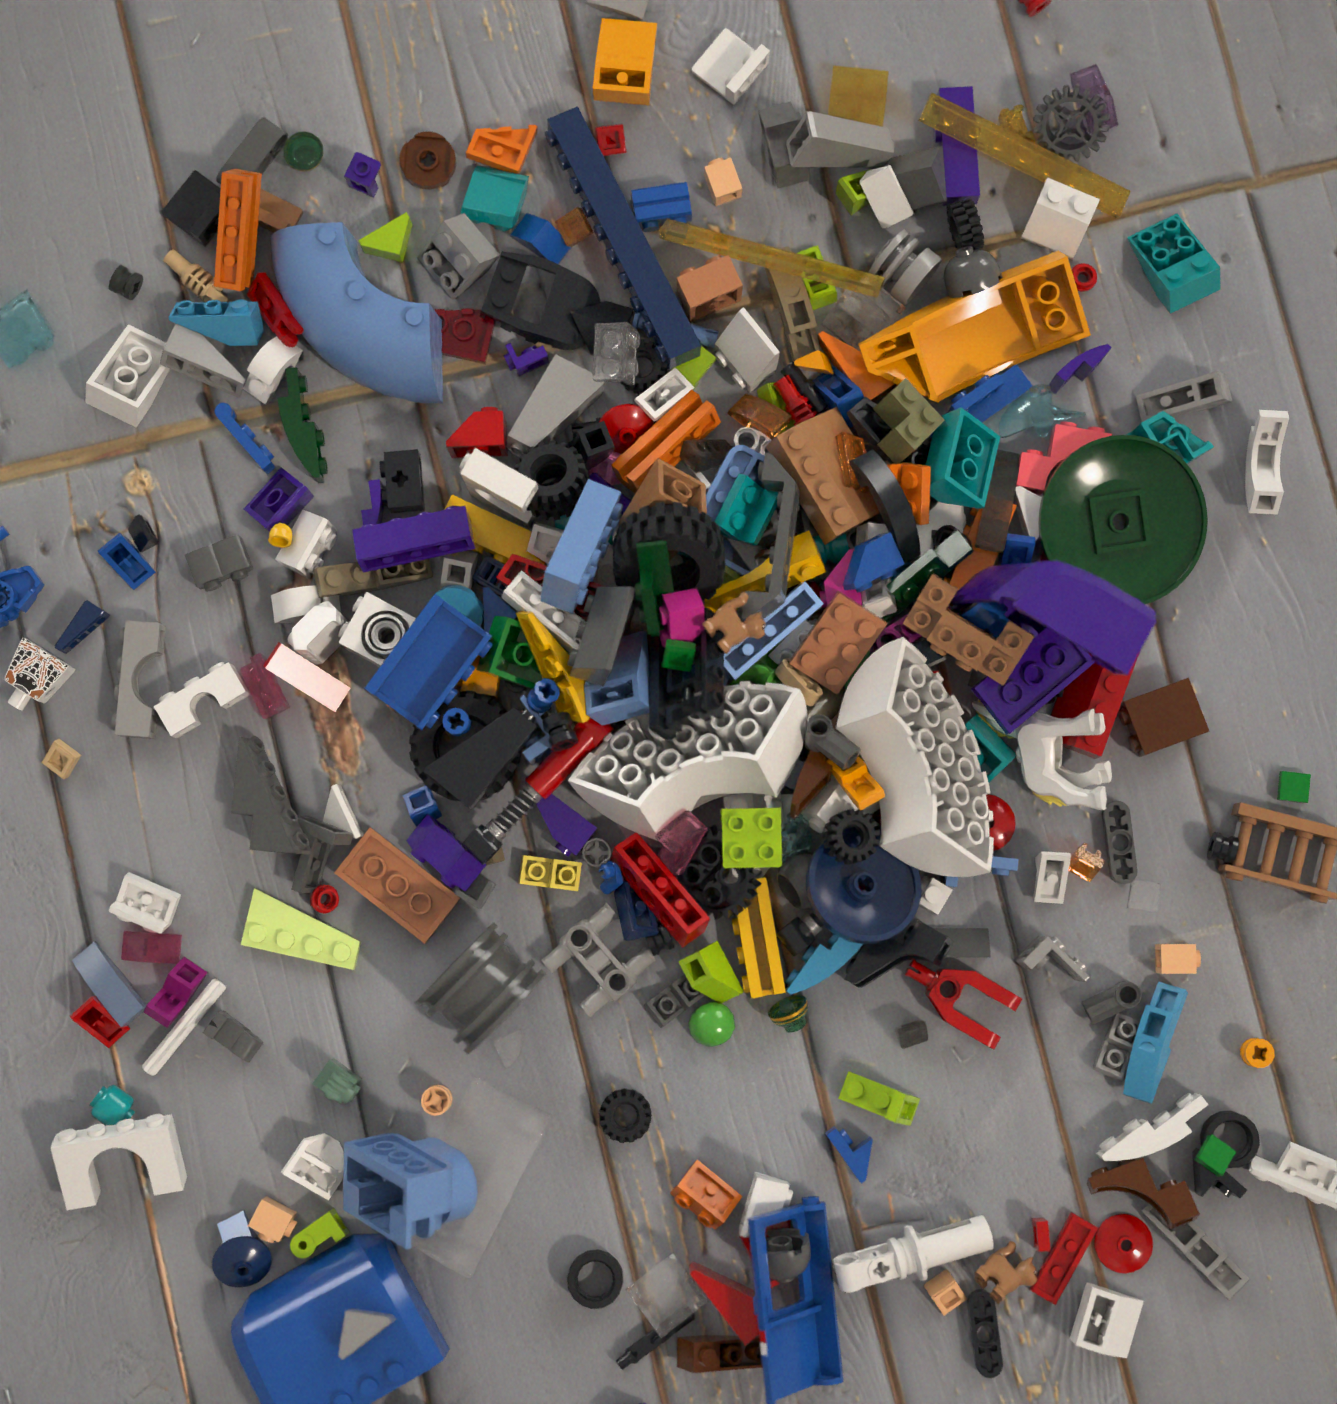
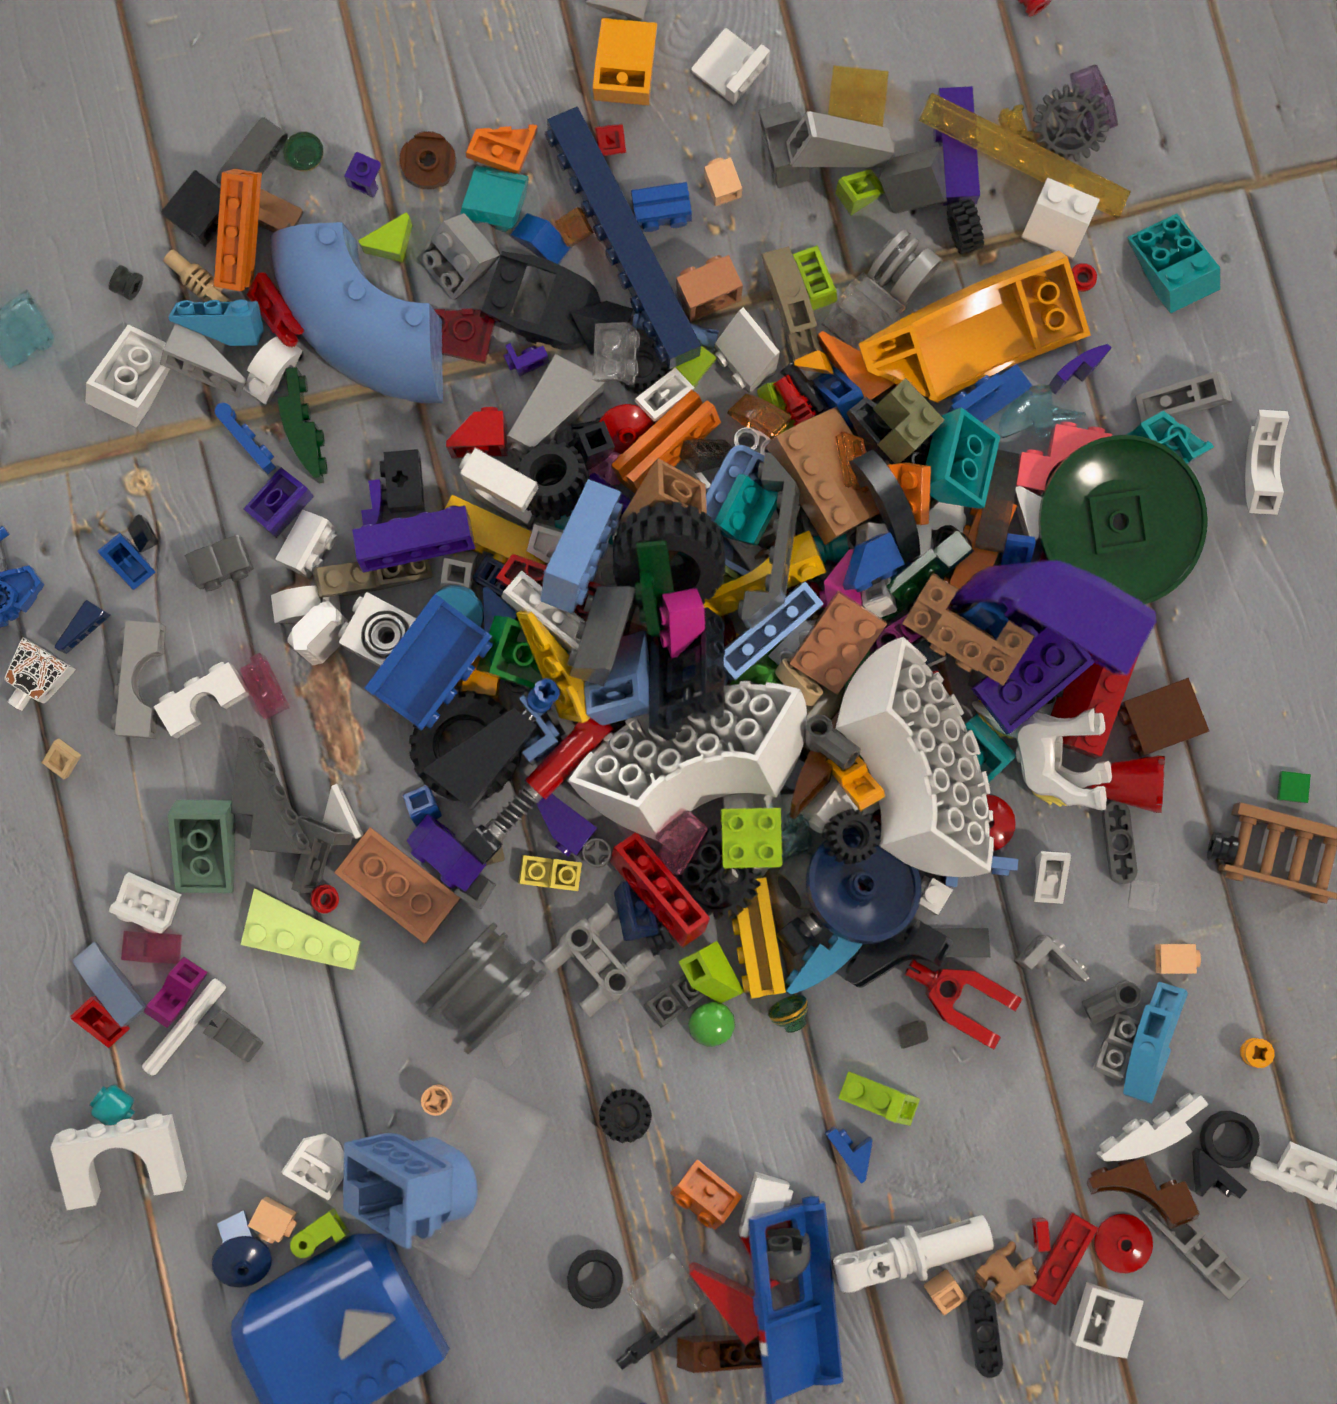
(202, 845): none -> sand green slope
(280, 535): yellow hinge -> none
(306, 677): tile -> none
(338, 1082): sand green brick -> none
(453, 713): blue bush -> none
(560, 731): black wheel -> none
(612, 877): blue arm -> none
(678, 655): green tile -> none
(732, 627): medium nougat animal -> none
(772, 257): clear yellow tile -> none
(885, 196): white slope -> none
(971, 272): dark grey cylinder -> none
(1085, 863): clear orange tile -> none
(1137, 783): none -> red cone
(1215, 1155): green tile -> none

